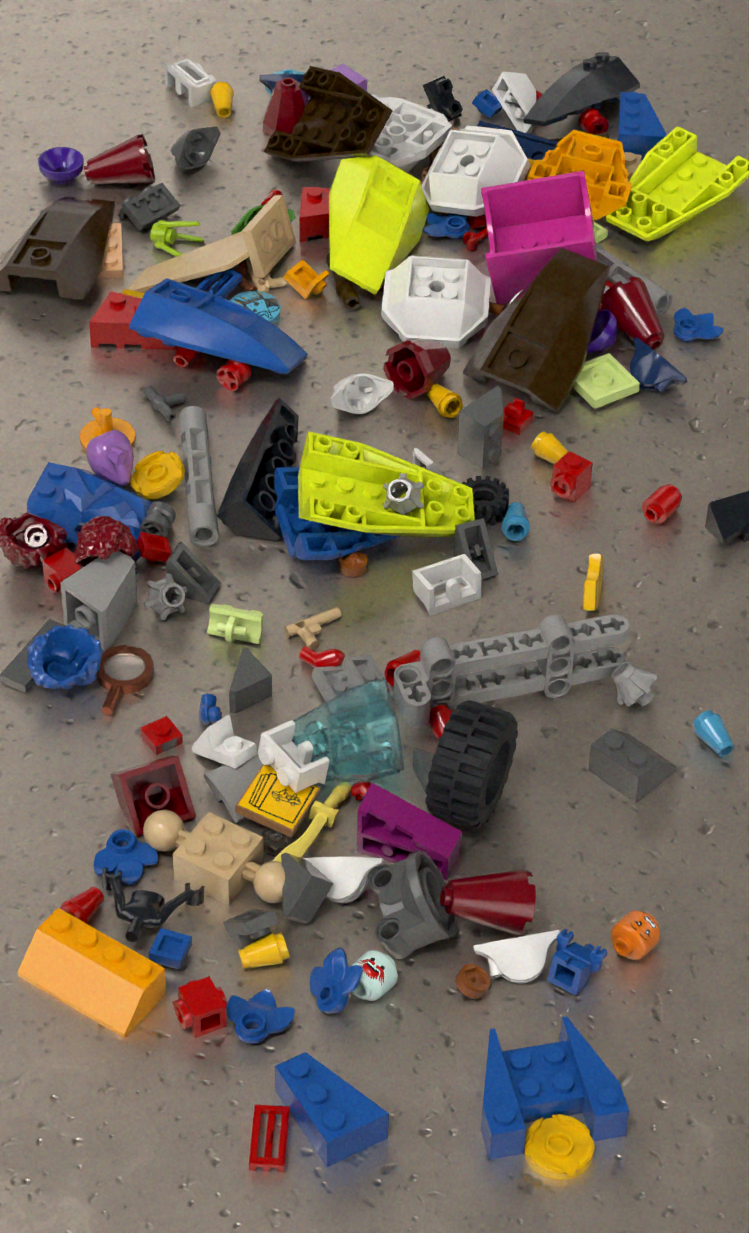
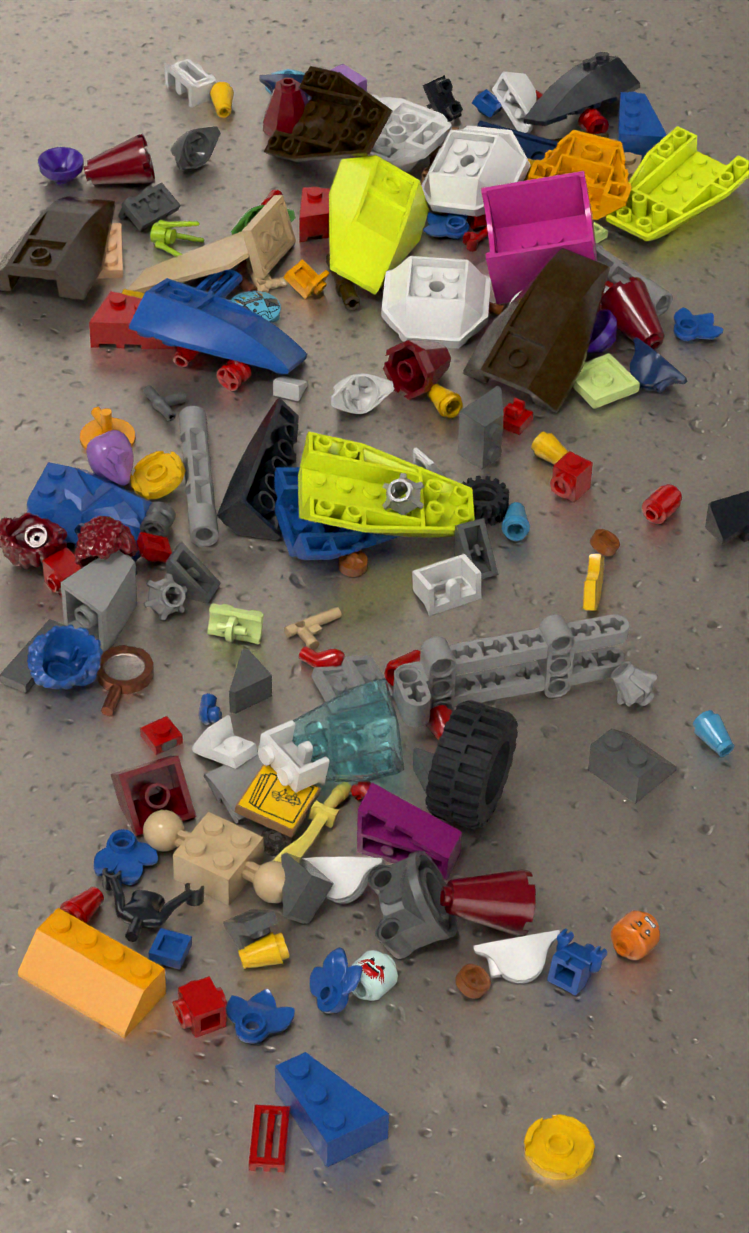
(289, 388): none -> white slope
(547, 1082): blue wedge -> none
(604, 542): none -> dark orange tile

